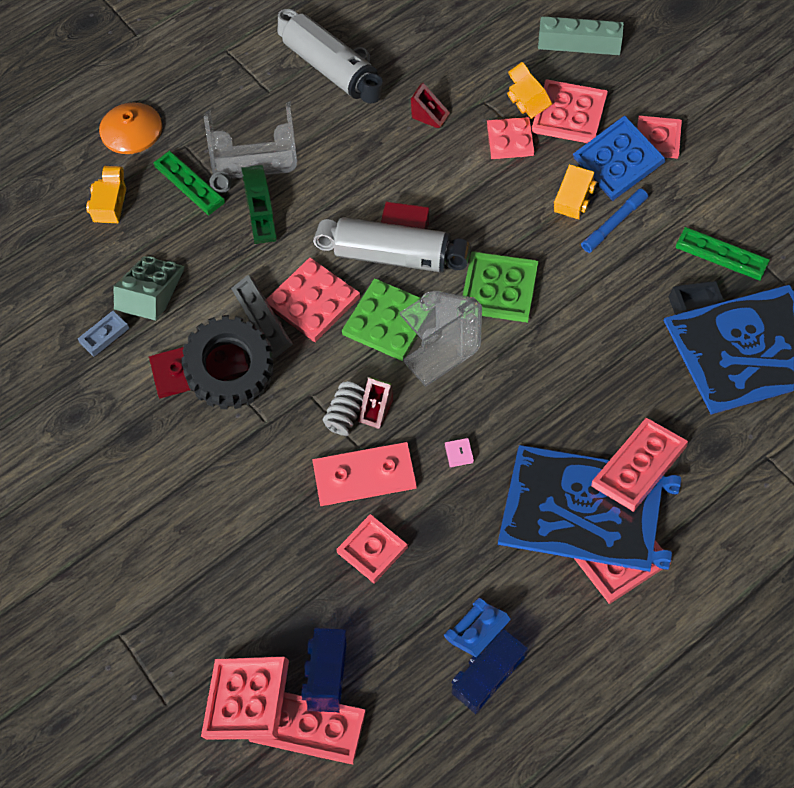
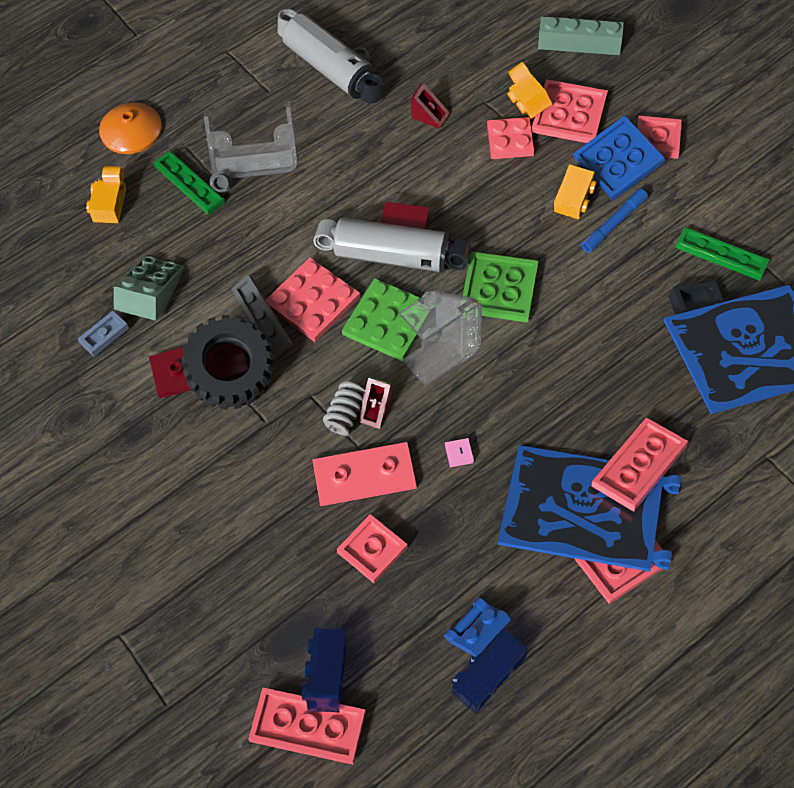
(245, 698): coral plate -> none
(258, 204): dark green slope -> none

